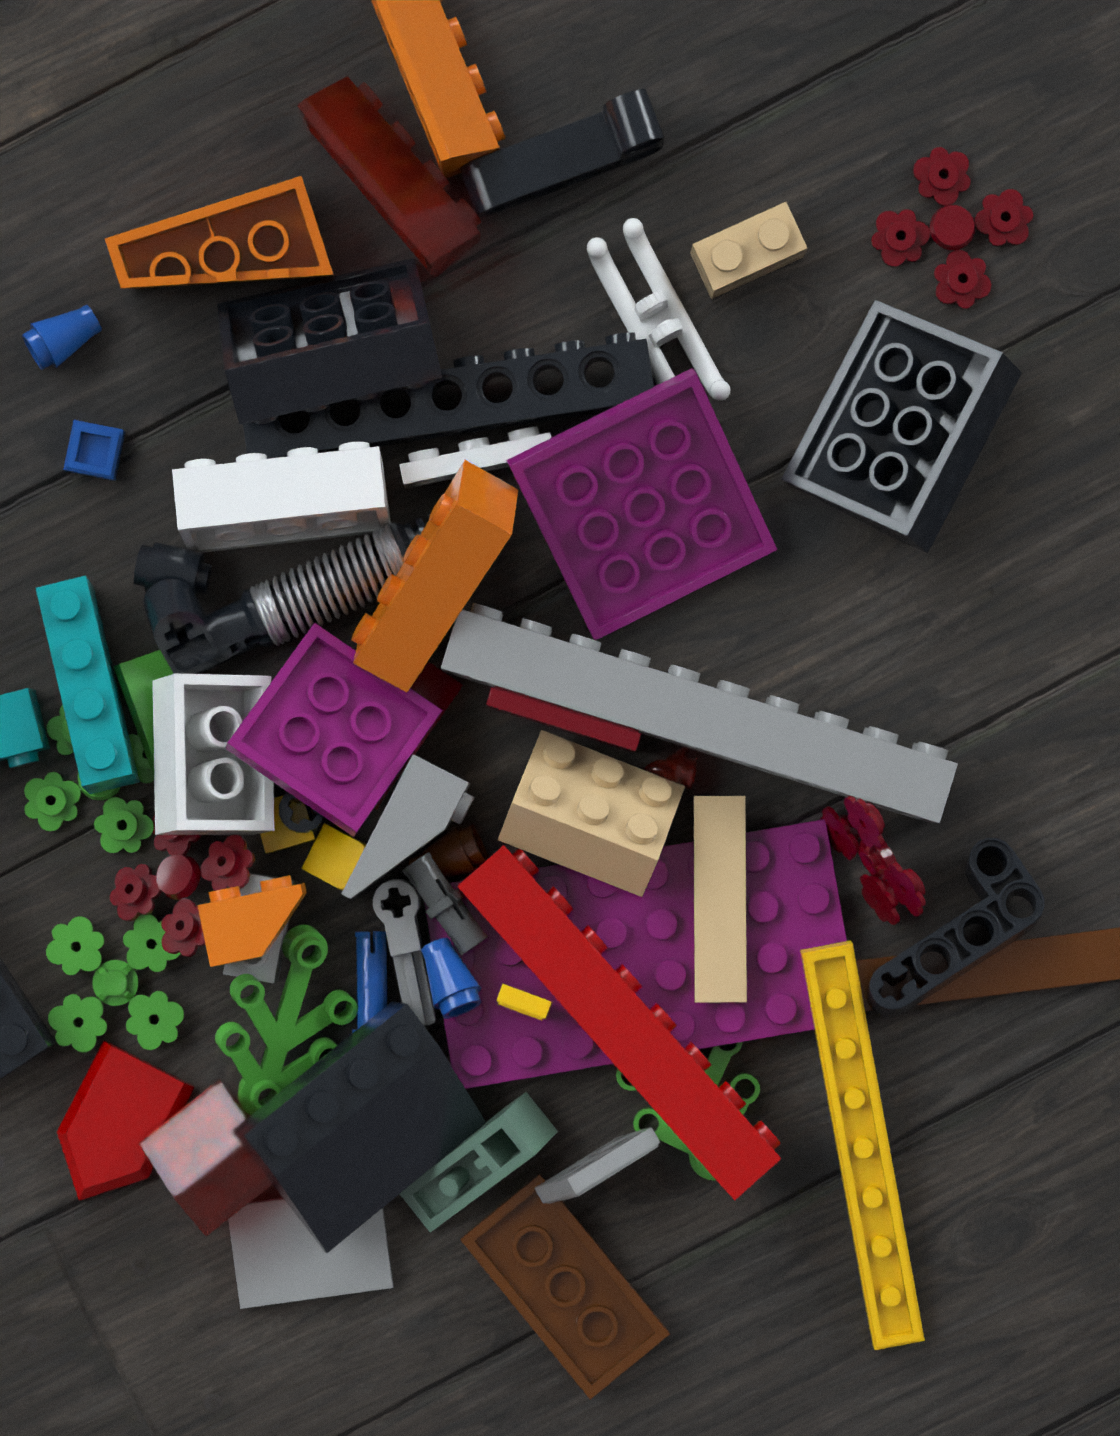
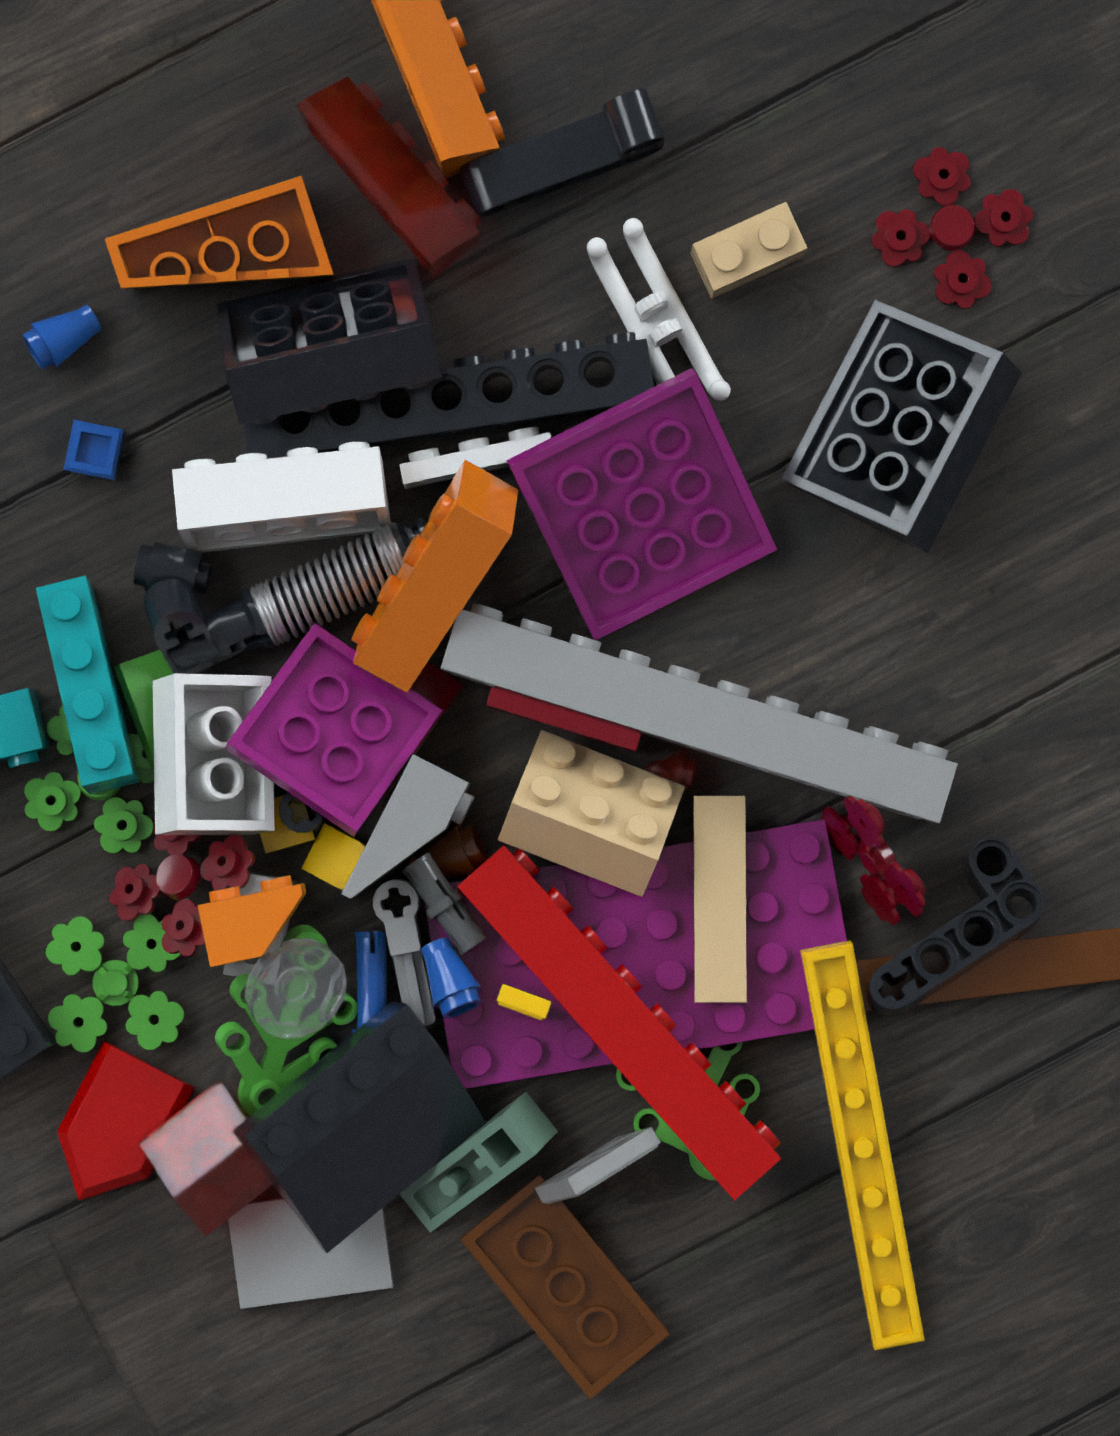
(296, 988): none -> clear tile

